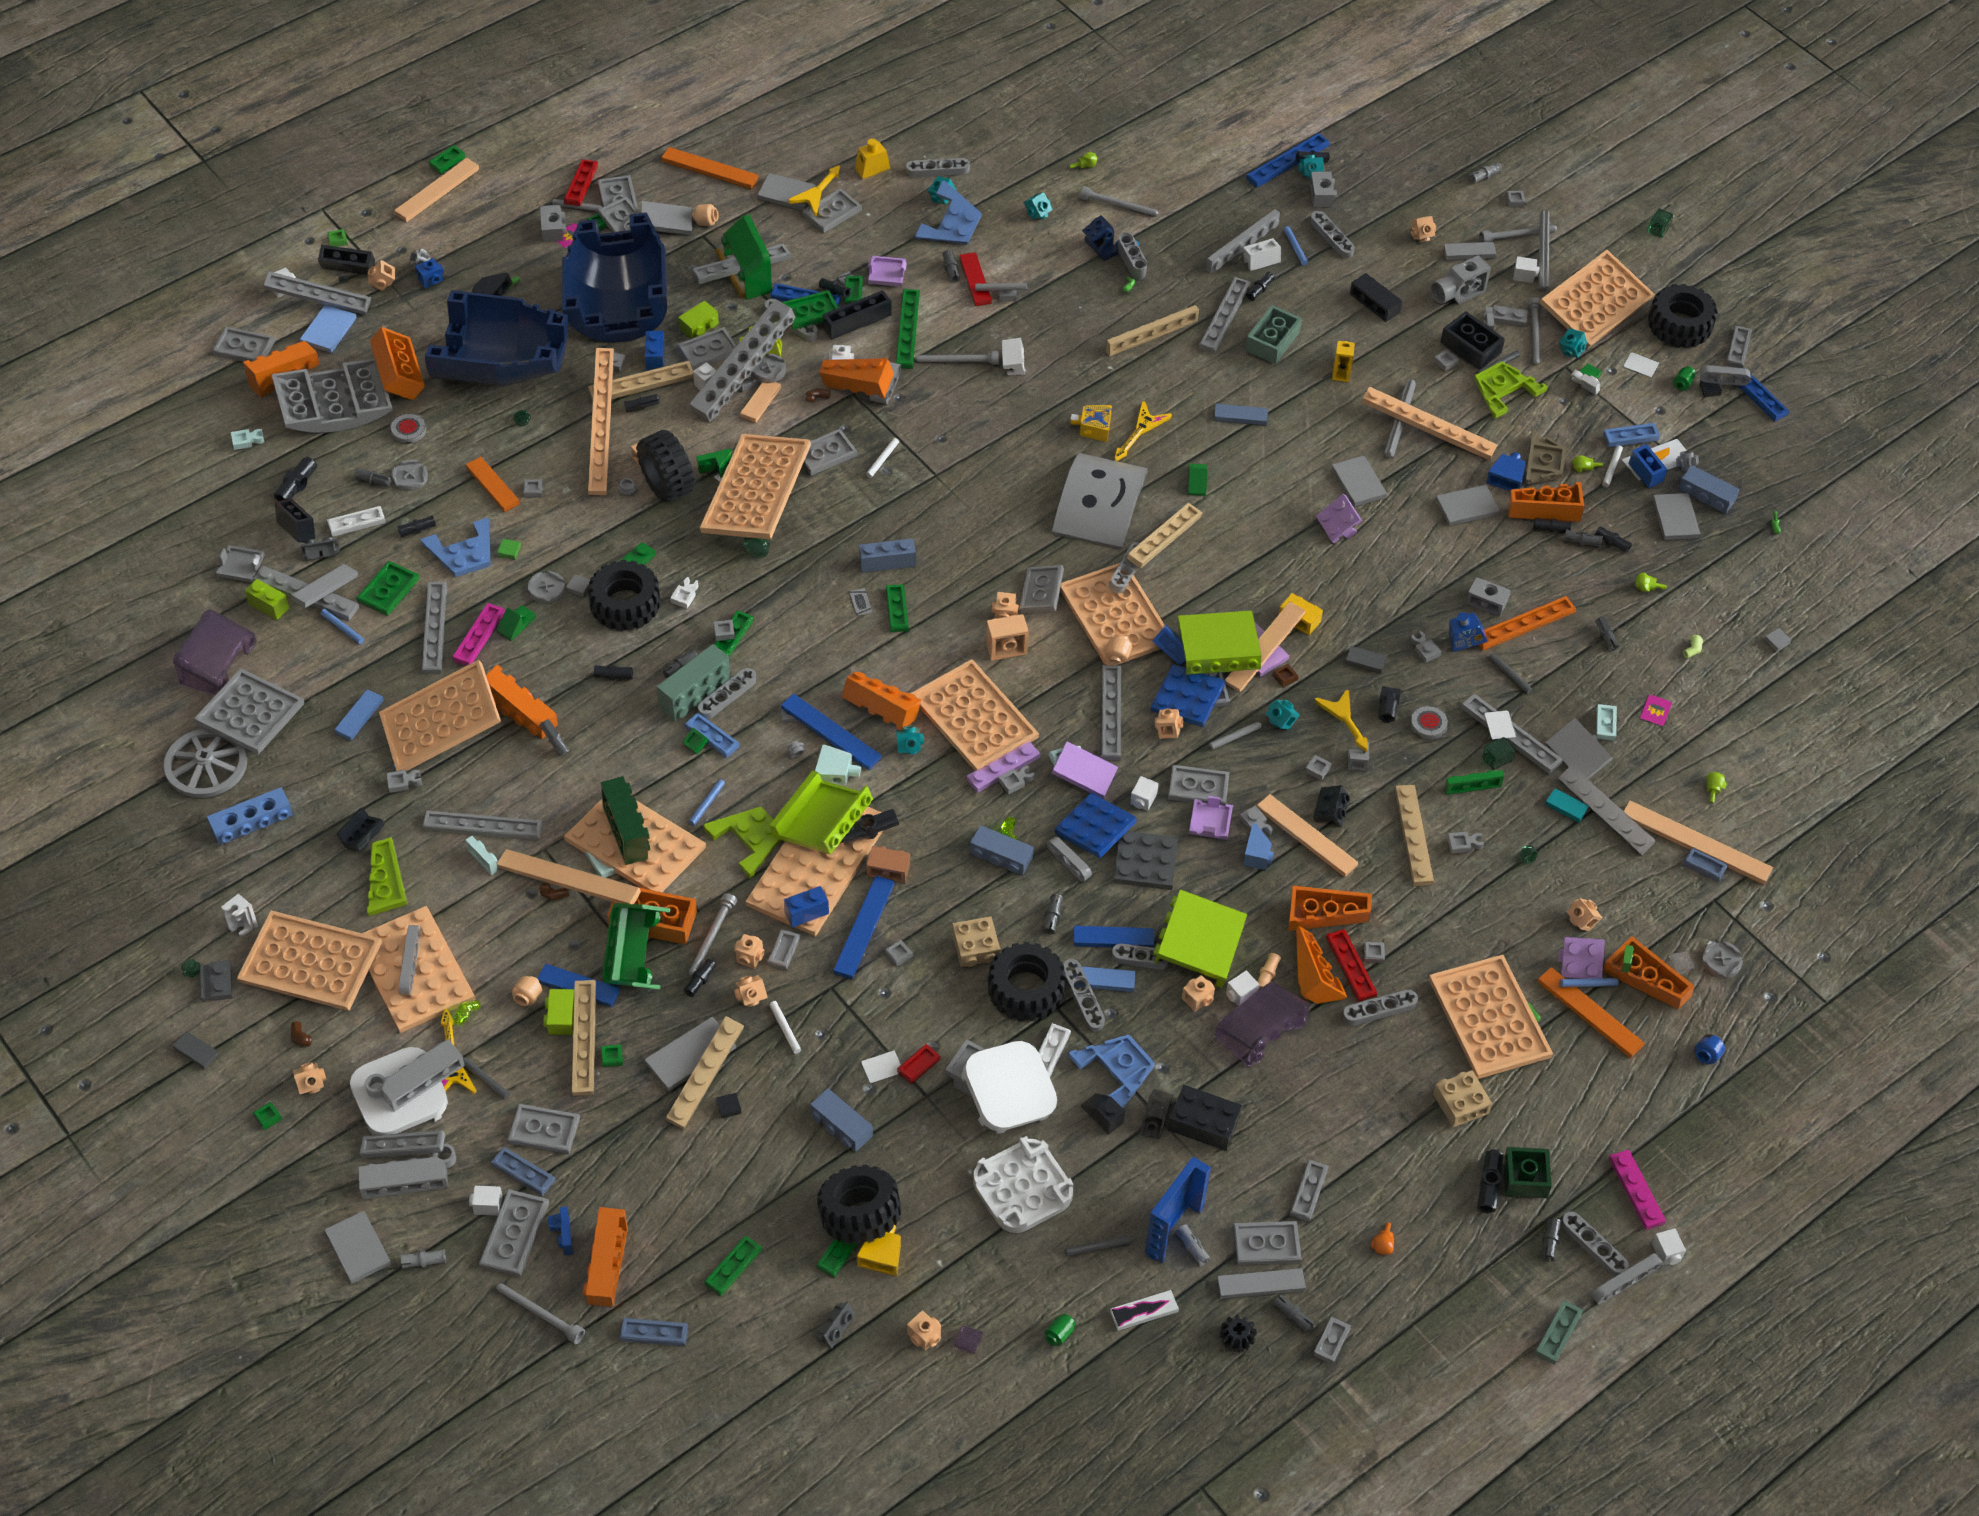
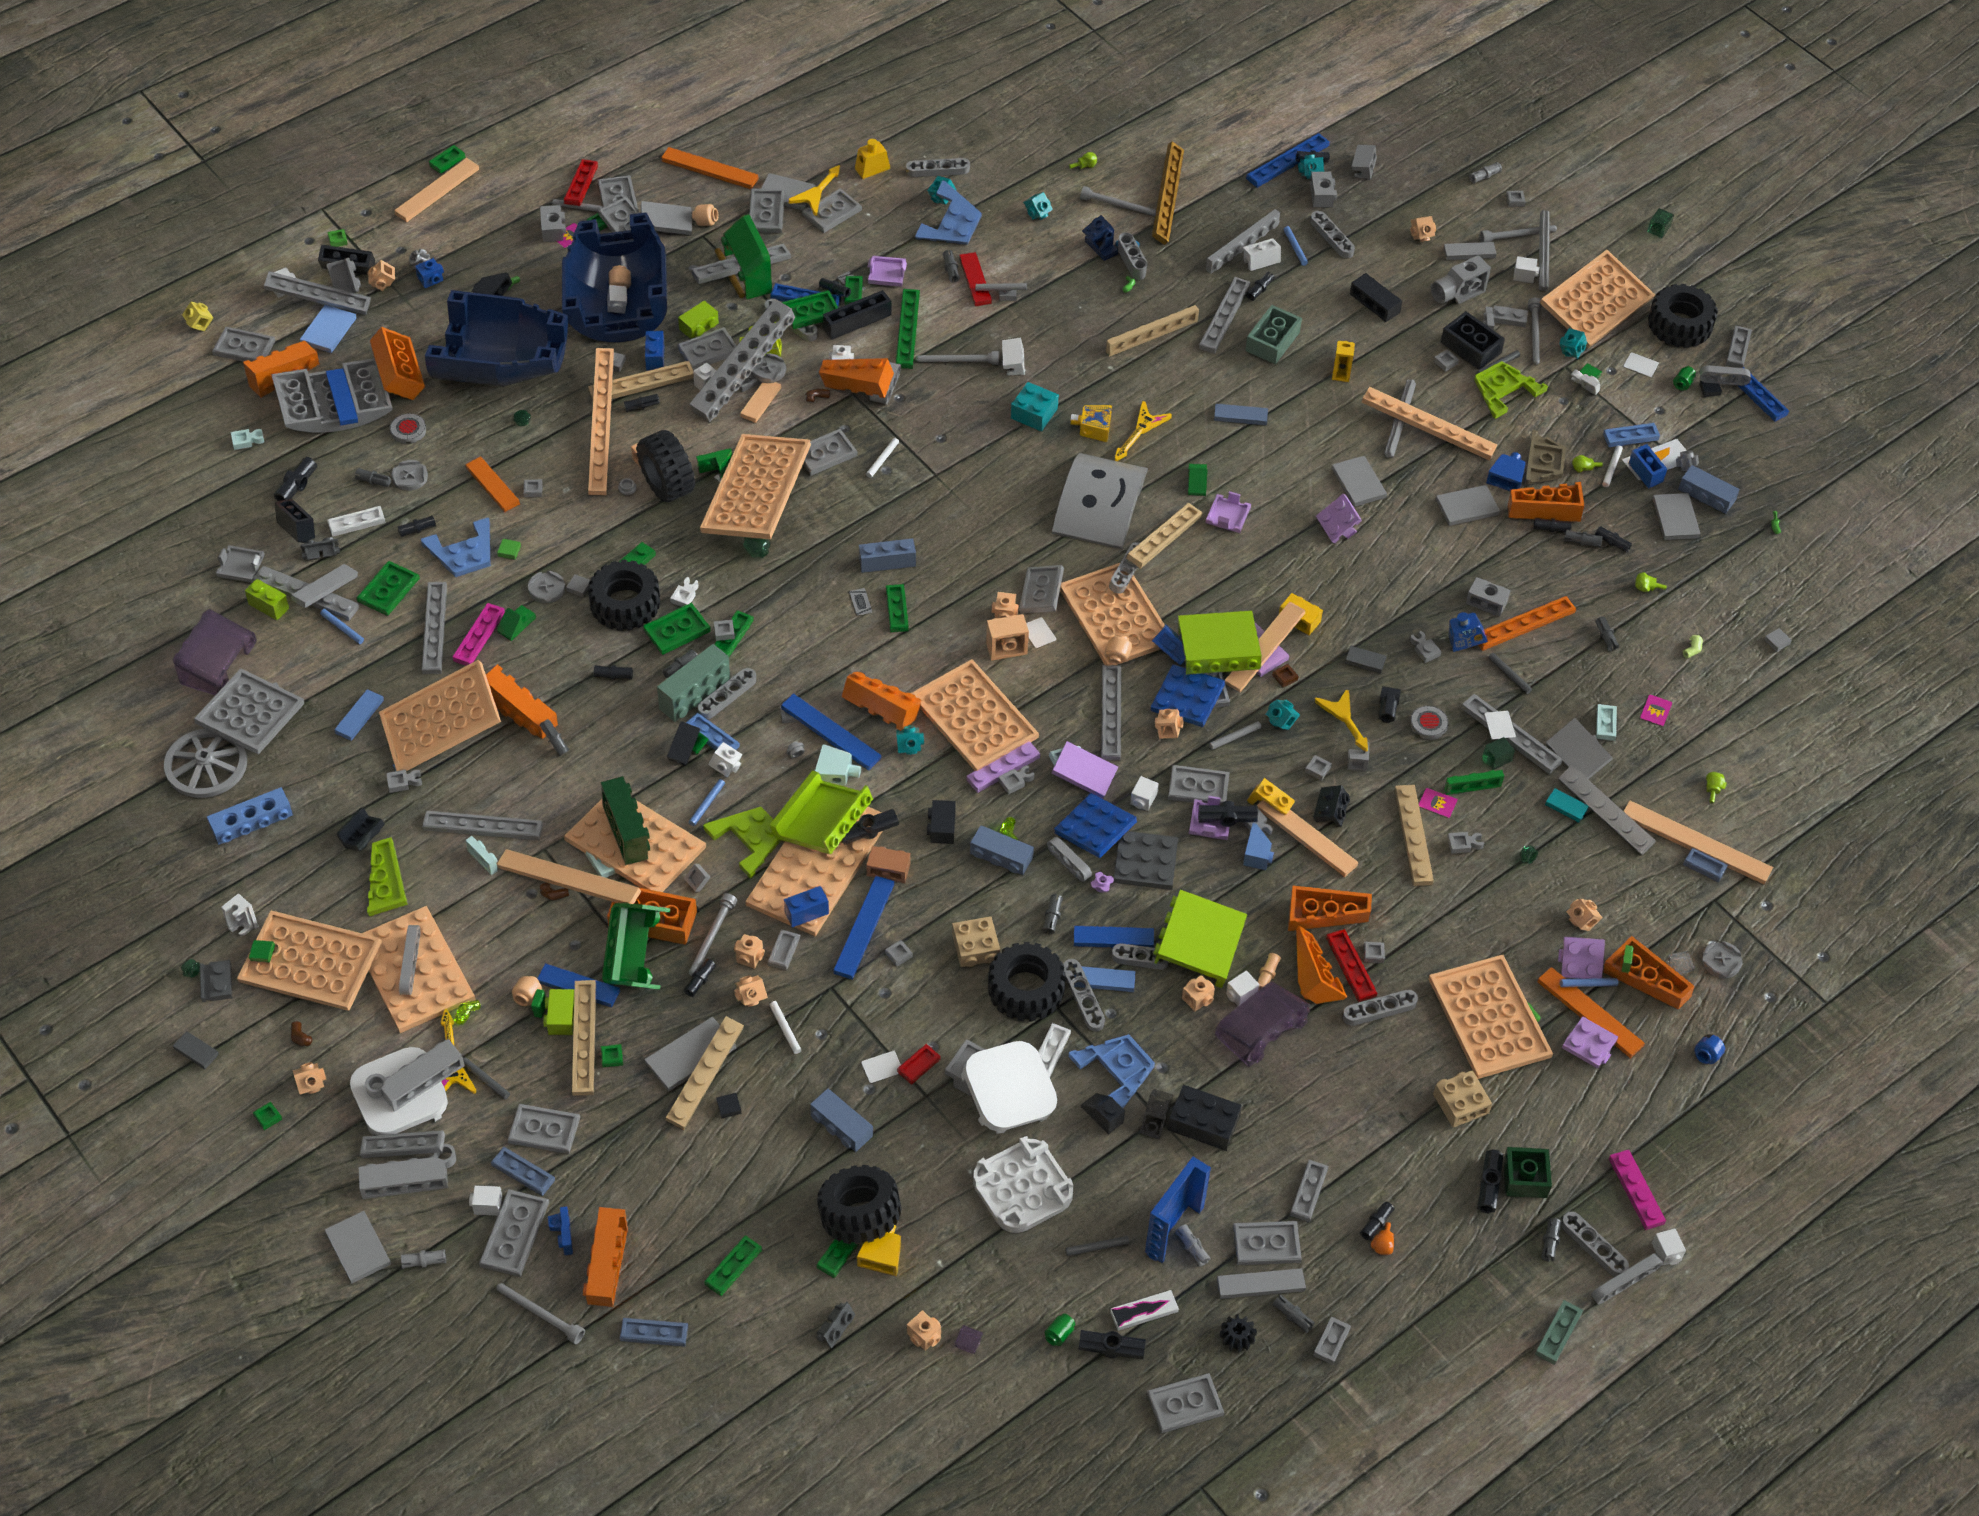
(197, 316): none -> light yellow brick
(261, 951): none -> green tile
(341, 397): none -> blue tile
(343, 275): none -> light grey bracket
(538, 1003): none -> green tile
(616, 299): none -> white brick
(620, 276): none -> light nougat head
(677, 628): none -> green plate
(683, 743): none -> black hinge
(697, 877): none -> light grey plate
(725, 760): none -> white brick
(767, 209): none -> light grey tile
(942, 821): none -> black brick
(1034, 406): none -> teal brick
(1040, 632): none -> white sticker
(1102, 887): none -> lavender plate
(1125, 1347): none -> black piece
(1168, 193): none -> pearl gold plate
(1185, 1403): none -> light grey tile
(1227, 813): none -> black piece
(1228, 512): none -> lavender piece
(1272, 795): none -> yellow bracket
(1364, 161): none -> light grey hinge
(1377, 1220): none -> black pin
(1437, 802): none -> dark pink sticker
(1590, 1042): none -> lavender piece

